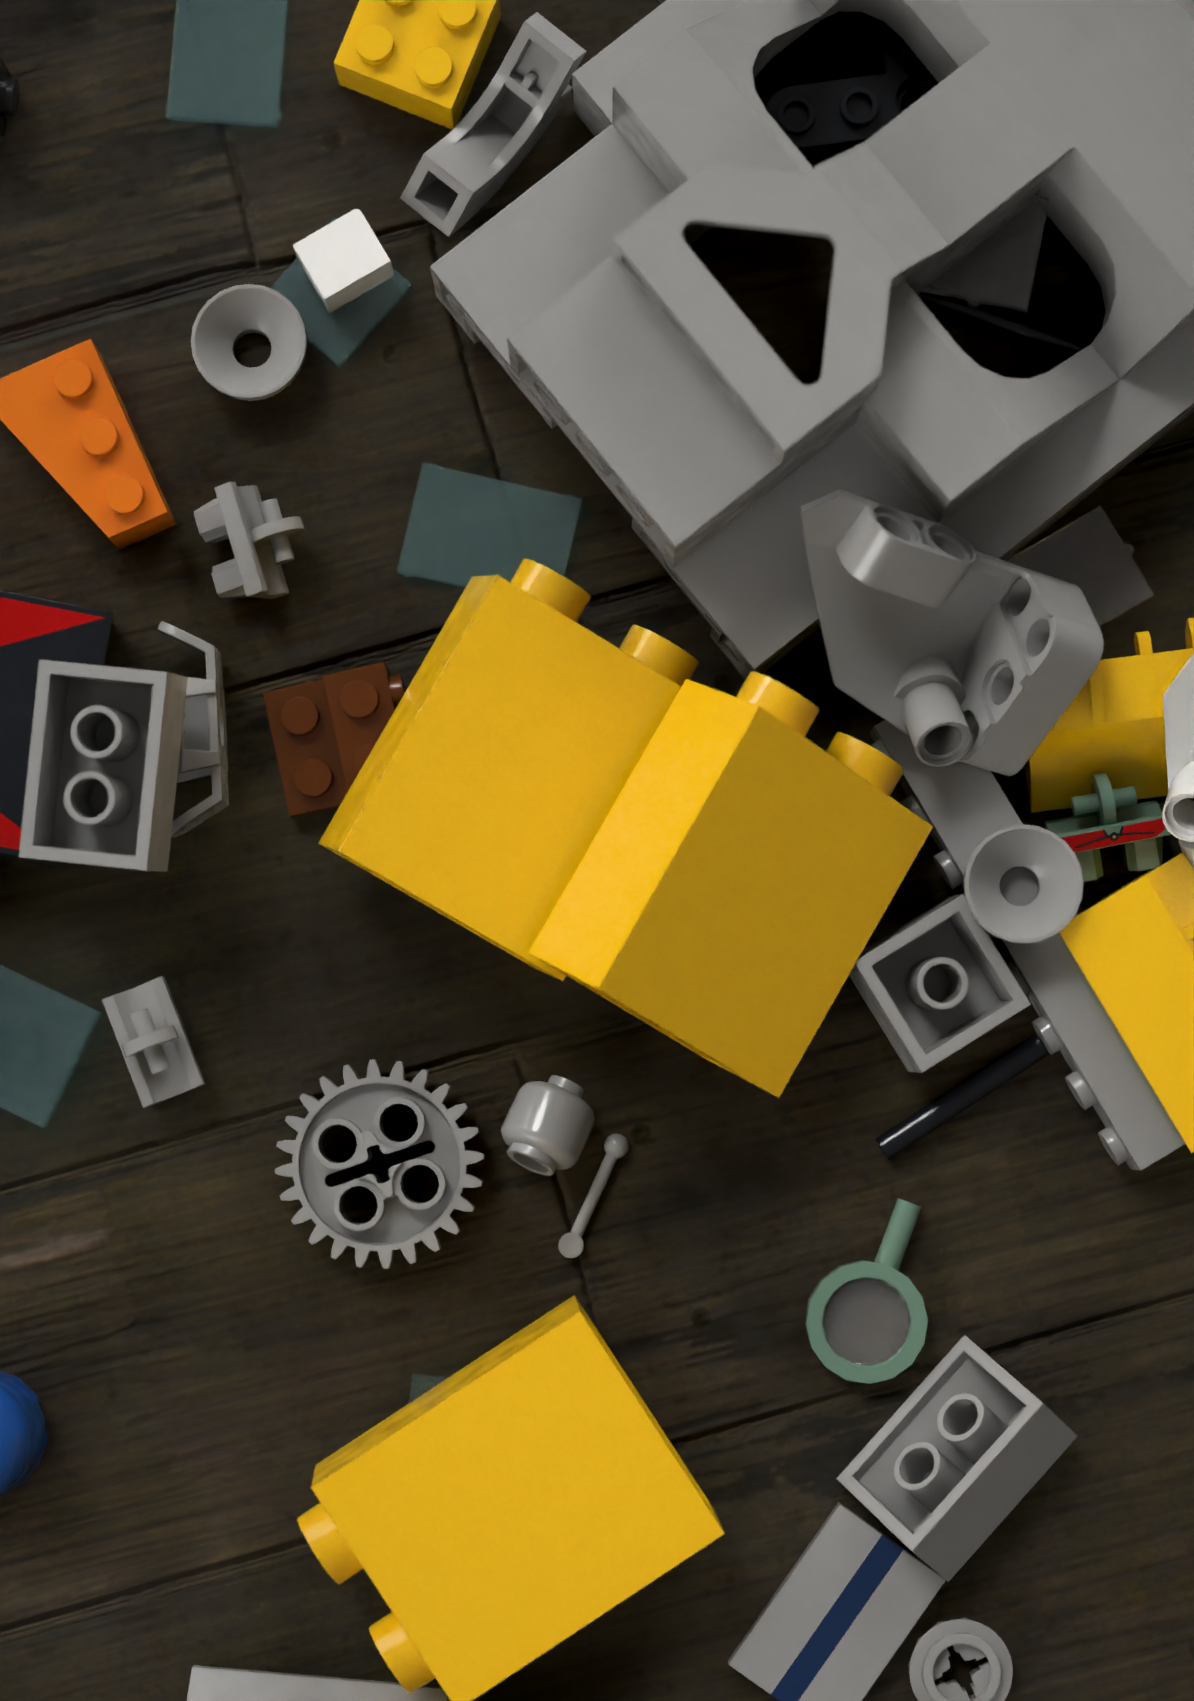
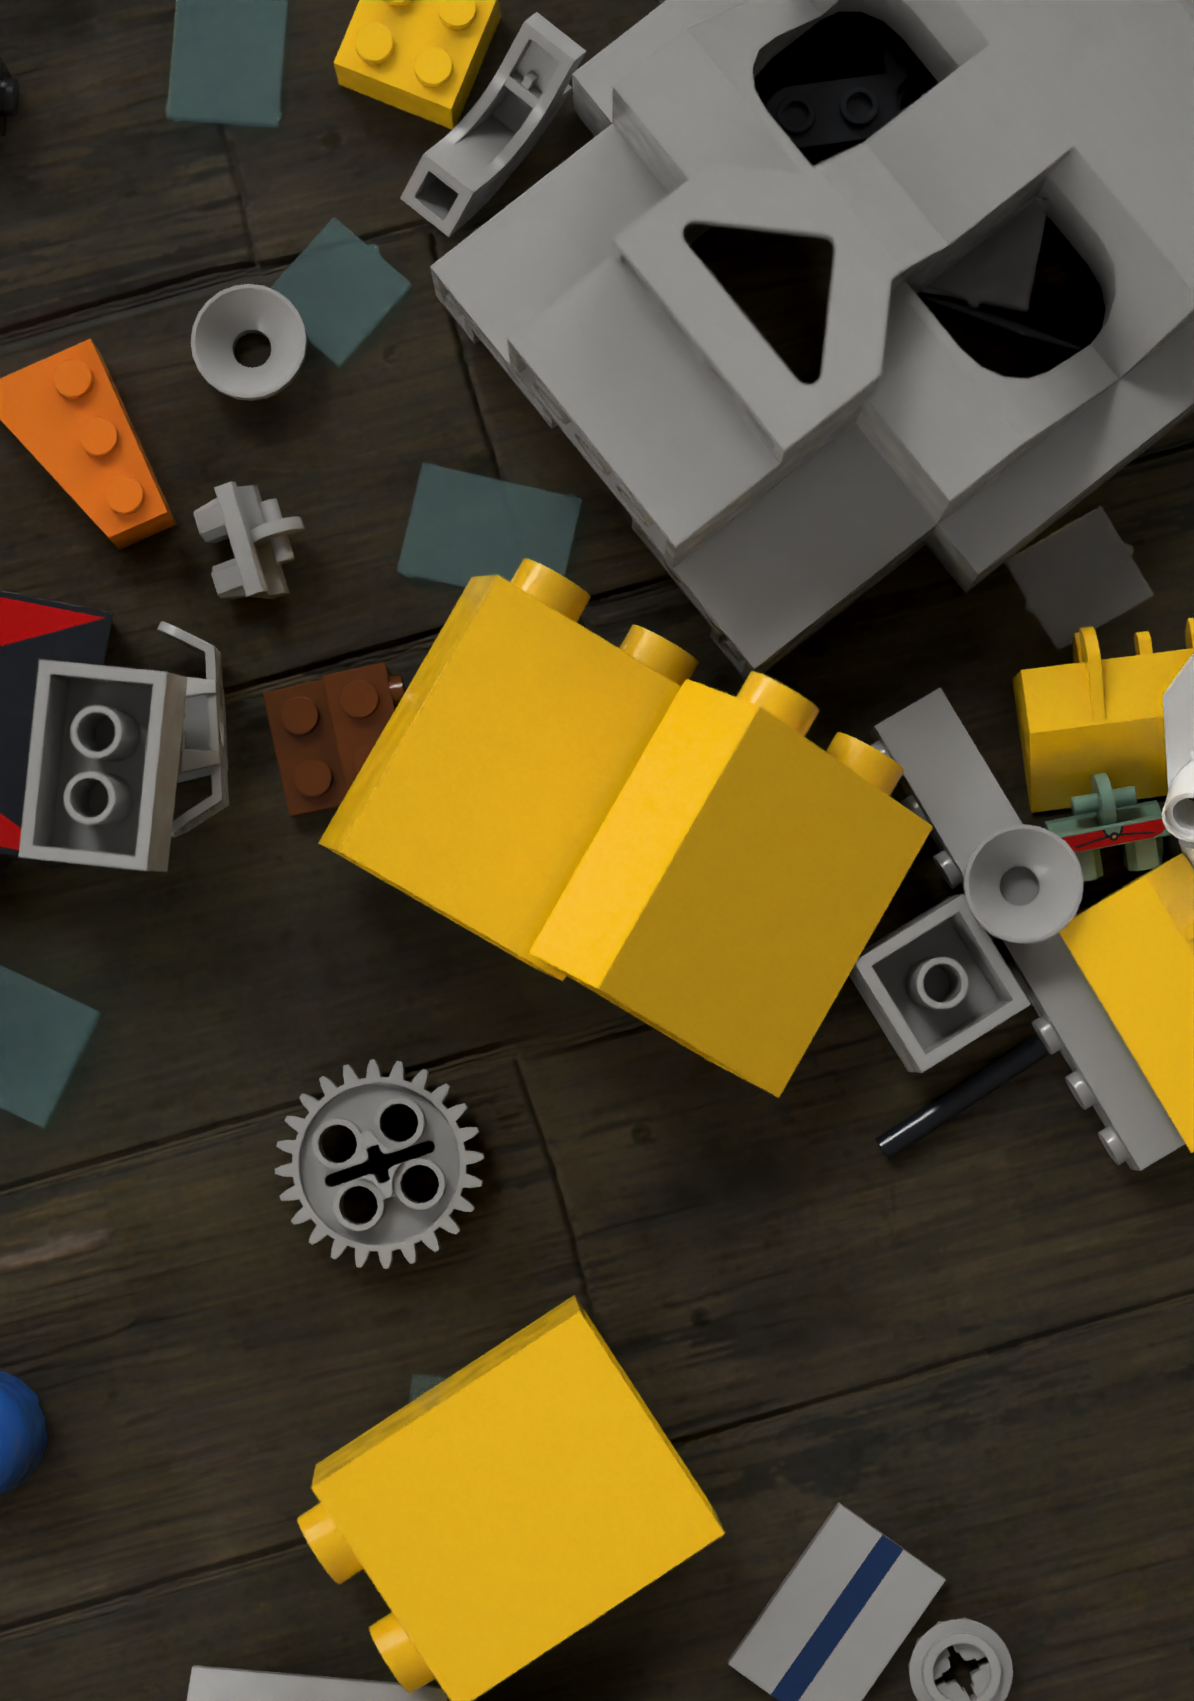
(153, 1042): light grey hips -> none
(343, 260): white panel -> none
(548, 1125): light grey head -> none
(571, 1243): light grey hinge -> none
(868, 1315): piece -> none
(944, 637): light grey panel -> none
(956, 1458): light grey slope -> none

